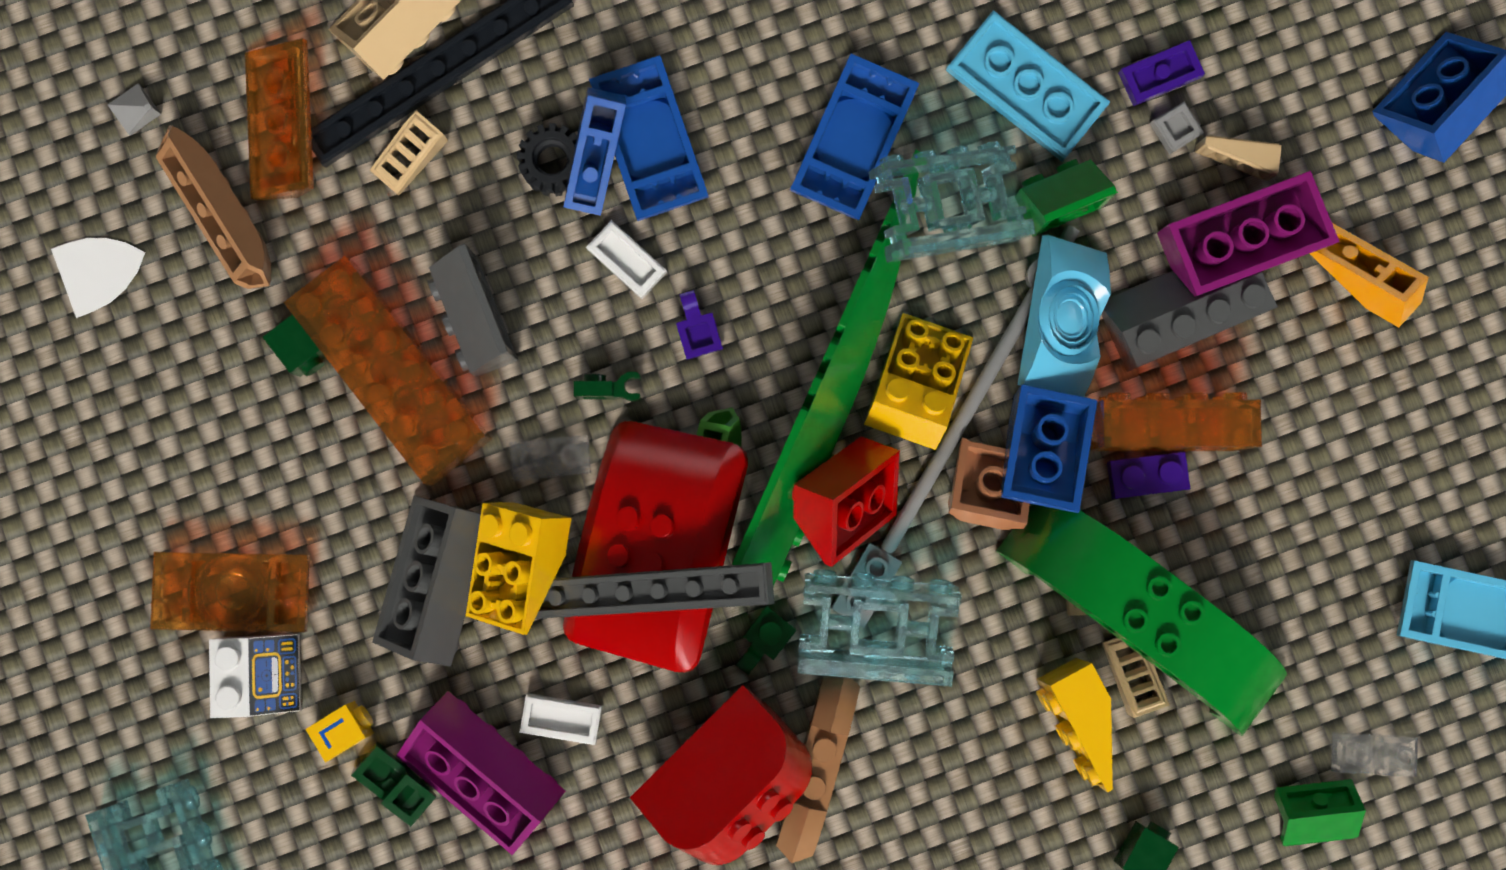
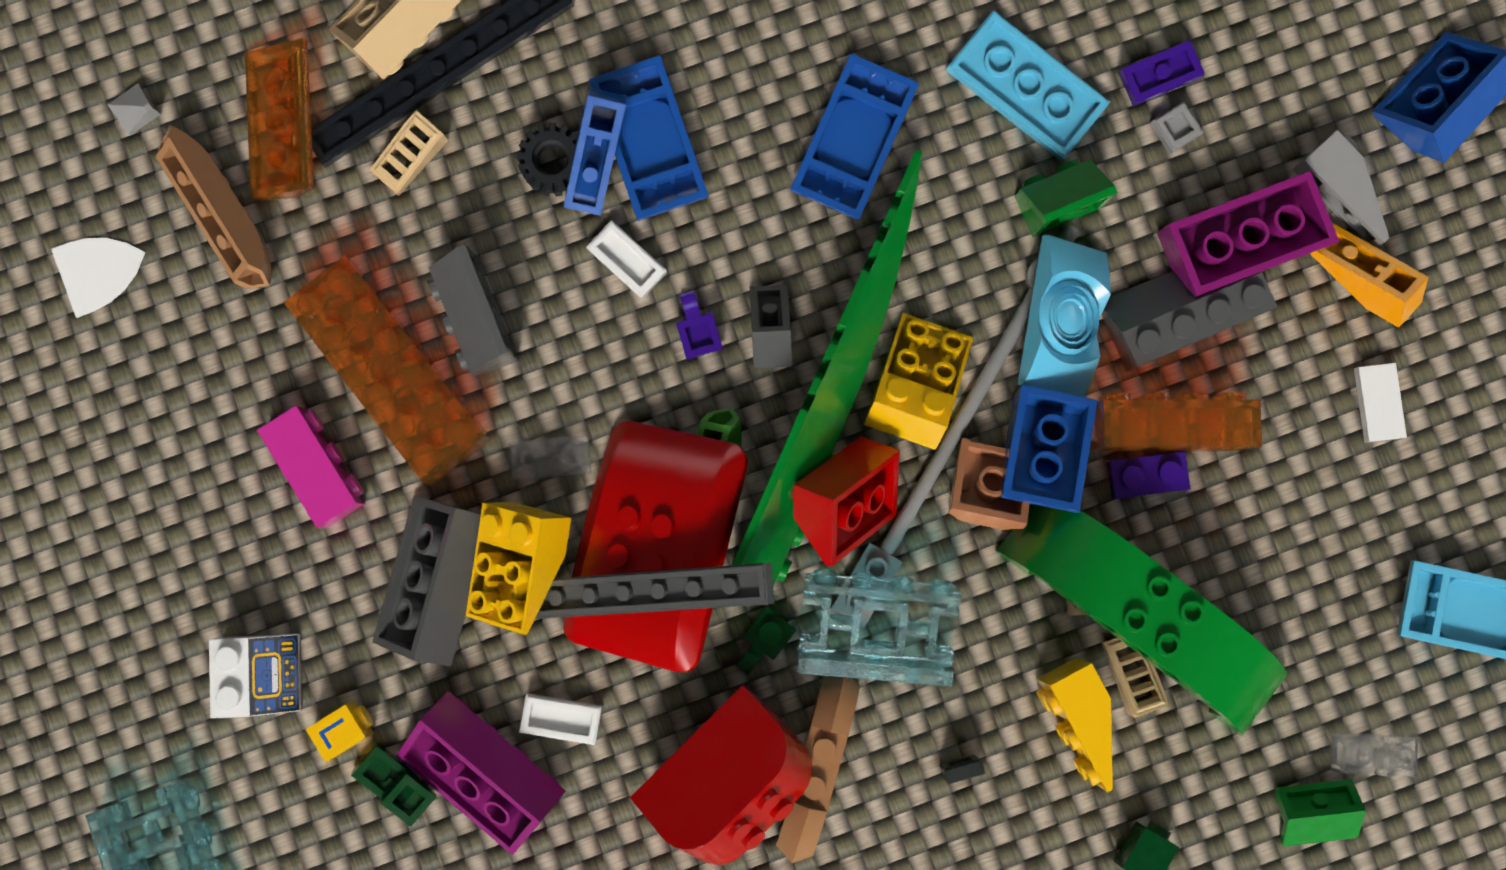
(230, 592): clear orange slope -> none
(295, 348): dark green brick -> none
(312, 466): none -> dark pink brick
(597, 388): dark green plate -> none
(770, 326): none -> dark grey slope
(957, 230): clear light blue fence -> none
(962, 769): none -> pearl dark grey tile
(1248, 156): tan slope -> none
(1346, 186): none -> light grey slope
(1380, 402): none -> white tile

